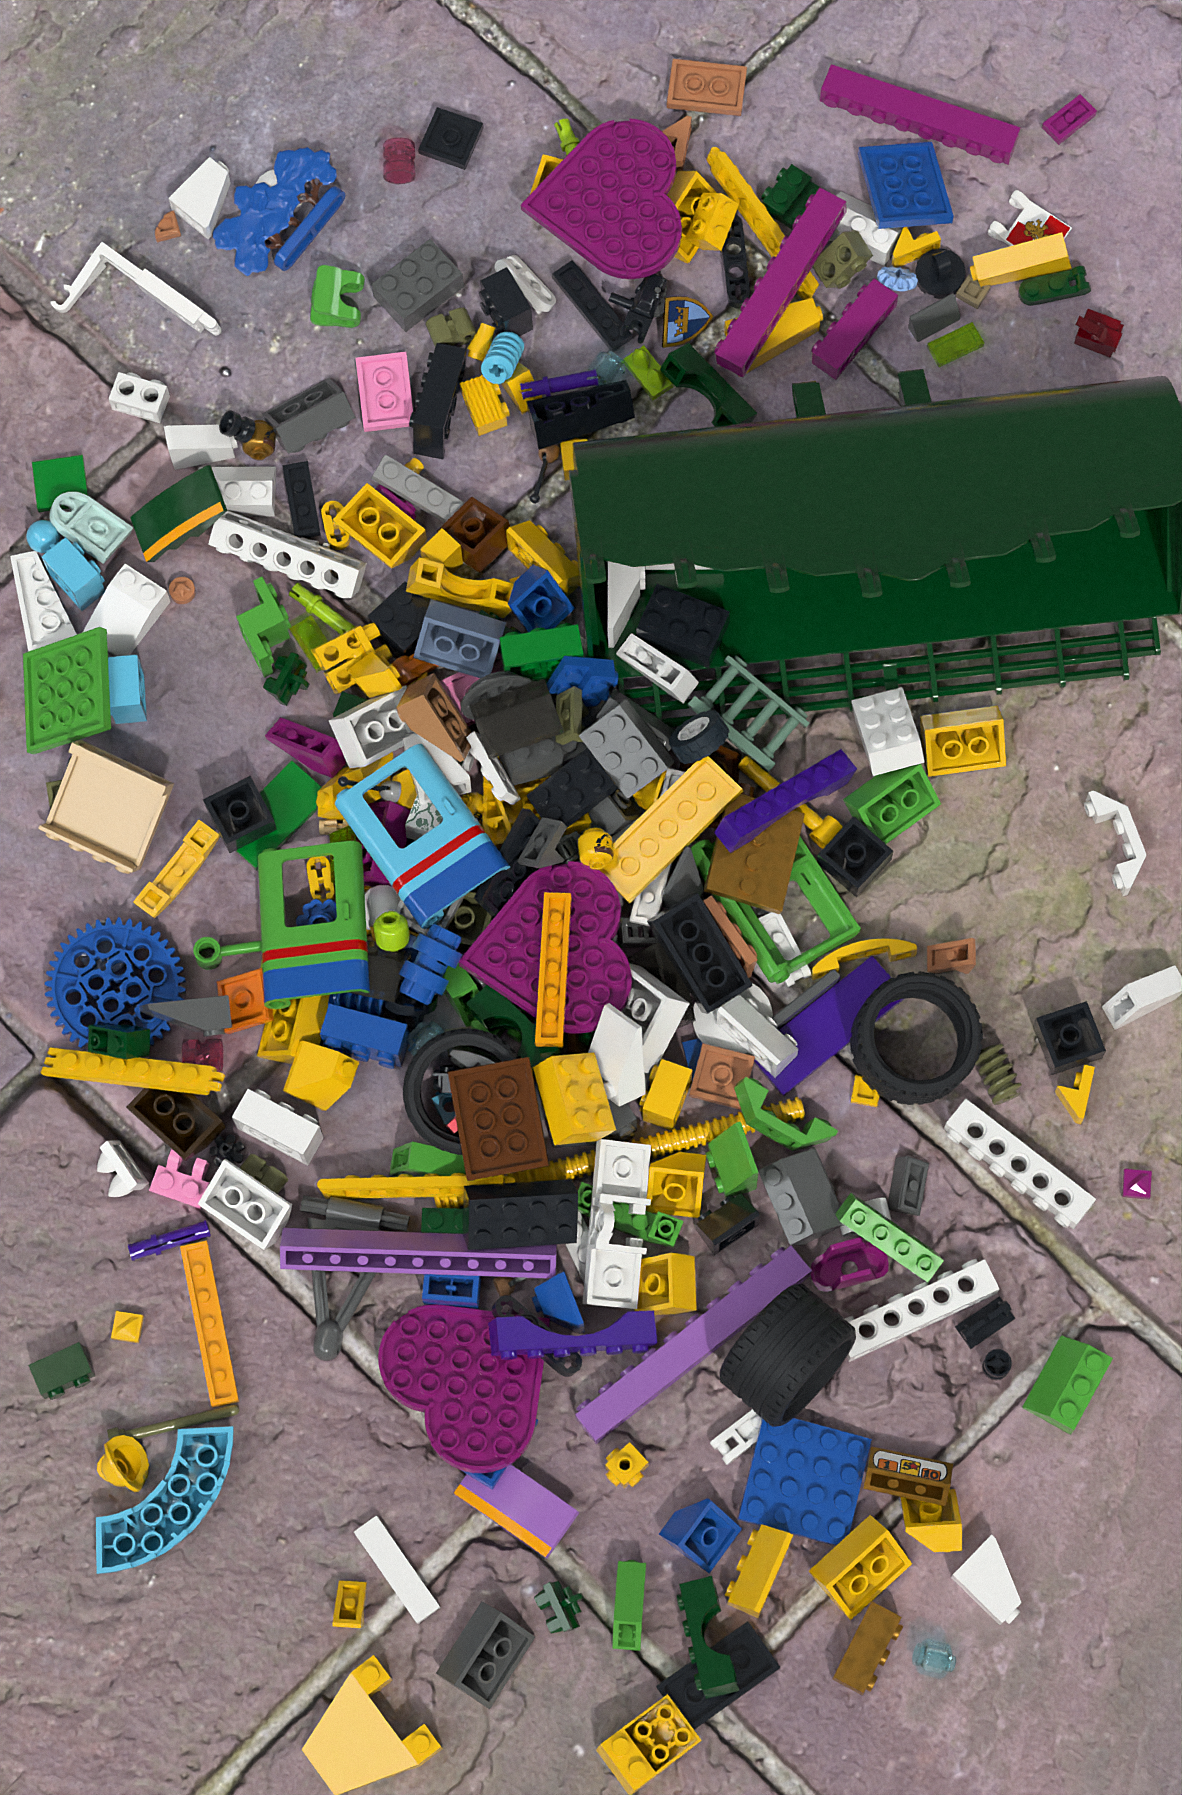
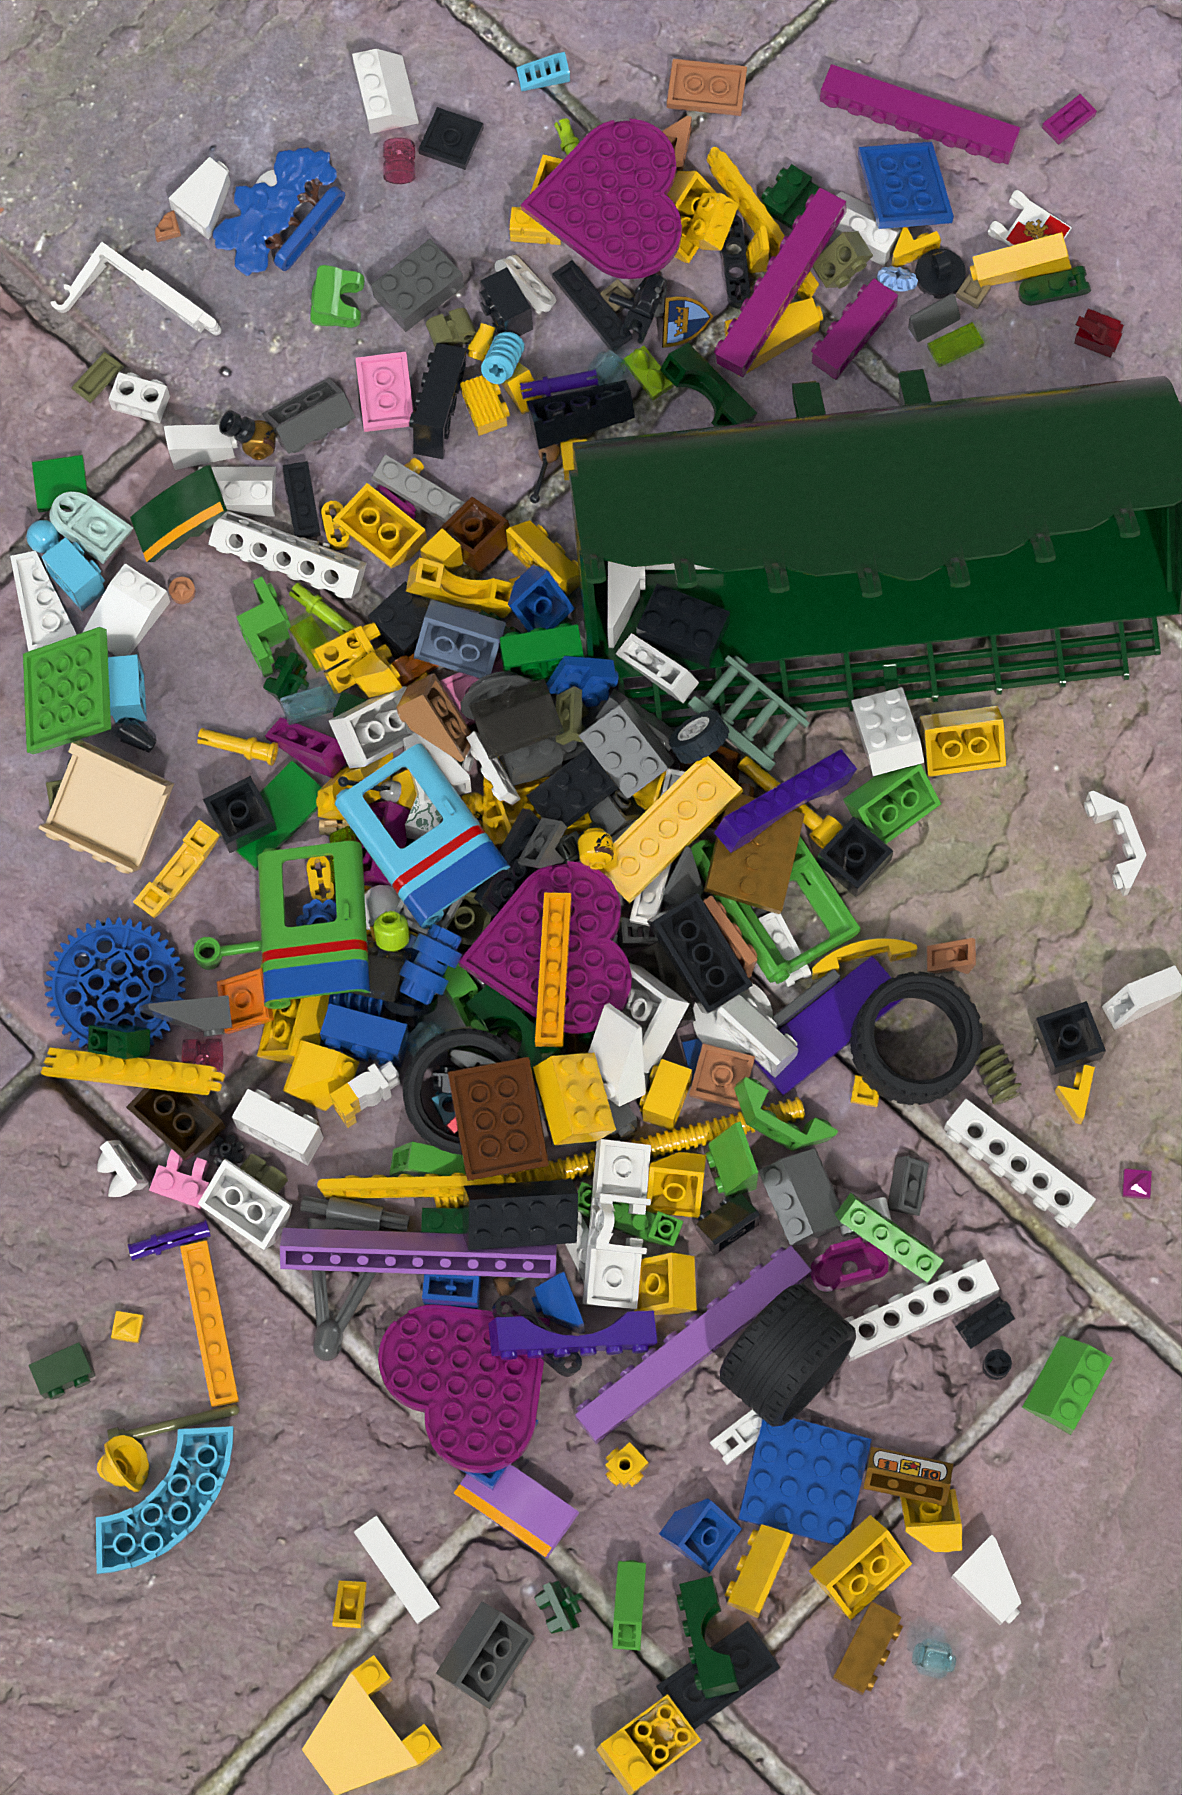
(97, 377): none -> olive tile
(136, 736): none -> black cone
(248, 747): none -> yellow pin
(308, 704): none -> clear light blue plate
(364, 1091): none -> white hips
(384, 90): none -> white slope
(527, 230): none -> yellow brick
(554, 78): none -> medium azure slope
(618, 288): none -> dark tan tile
(758, 252): none -> yellow slope

